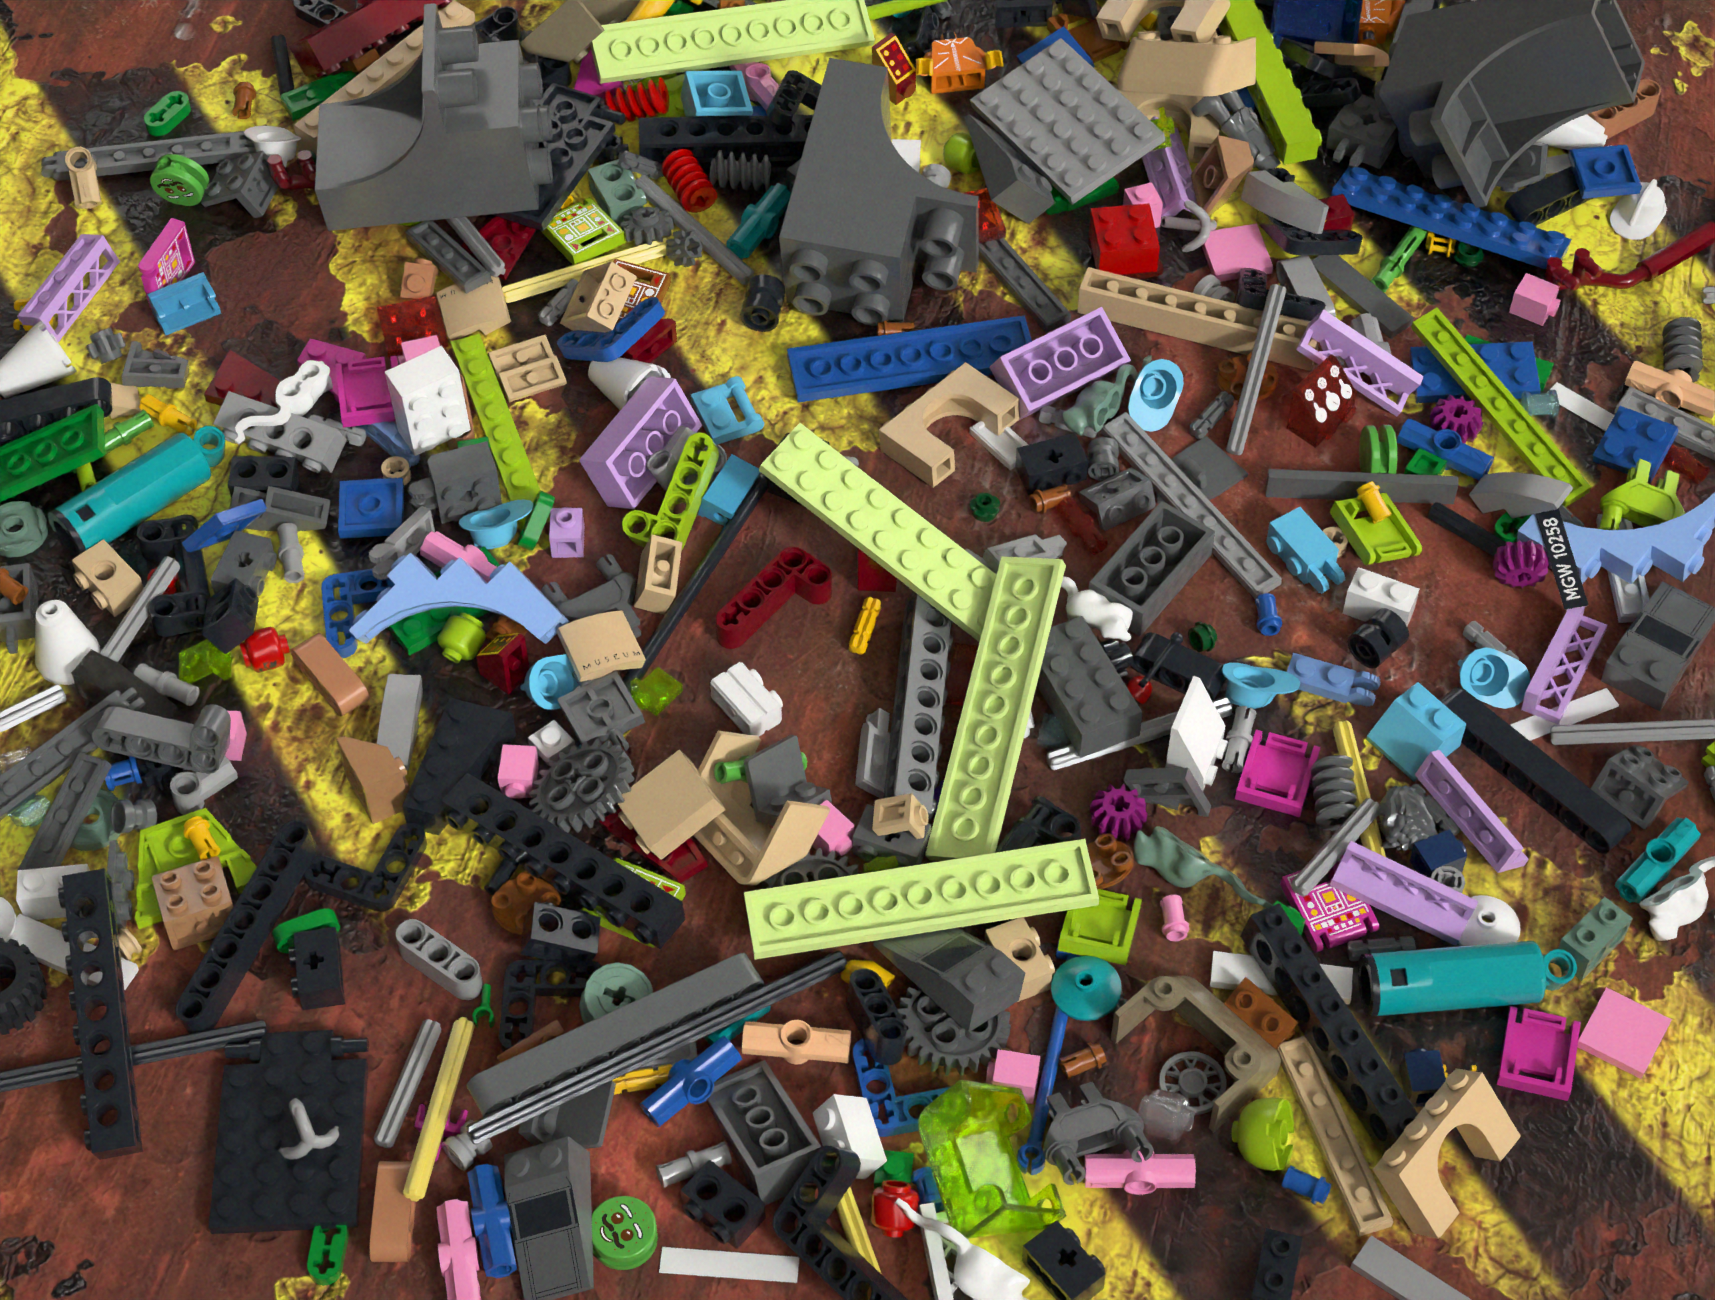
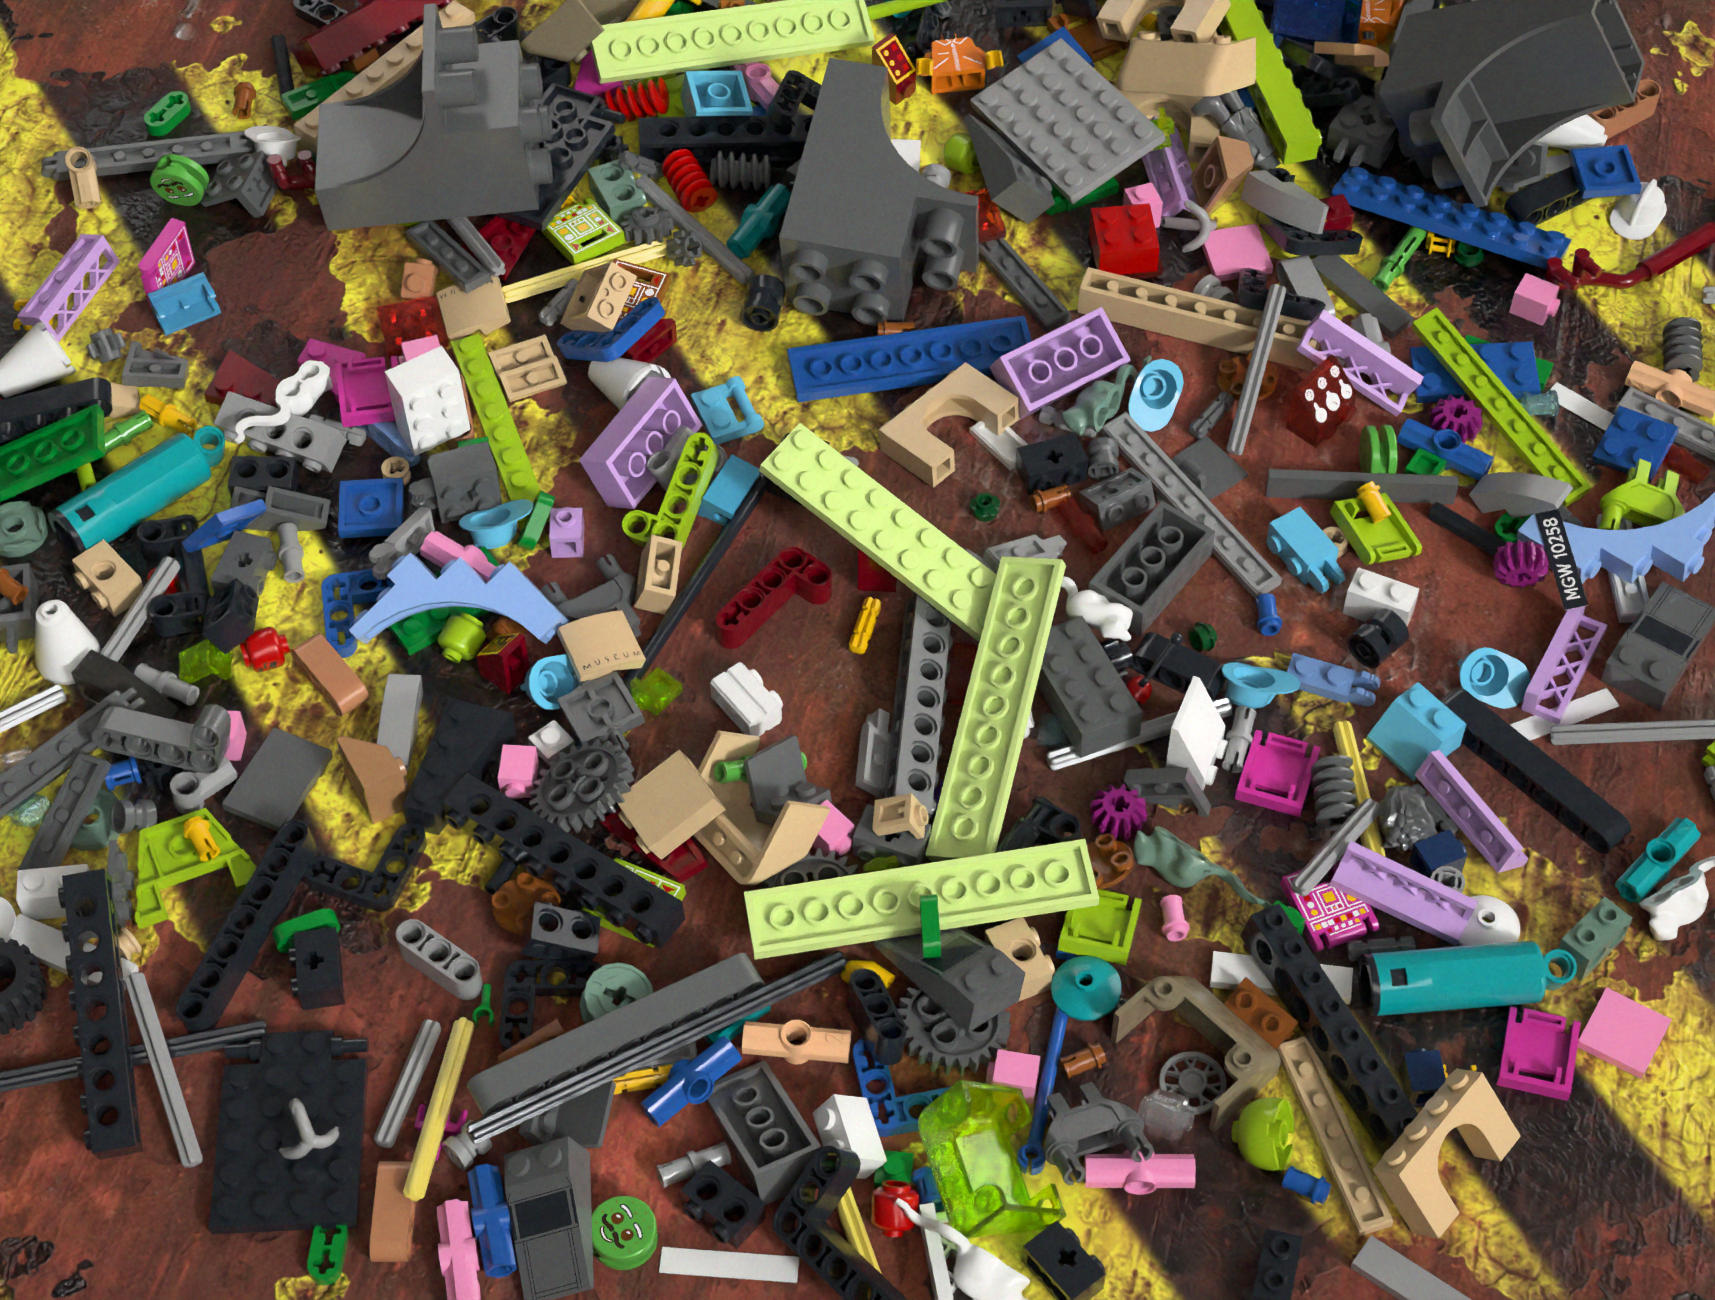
(163, 1070): none -> light grey axle
(193, 901): medium nougat bracket -> none
(277, 779): none -> dark grey tile
(930, 926): none -> green beam
(1474, 632): light grey axle -> none
(1638, 784): dark grey bracket -> none

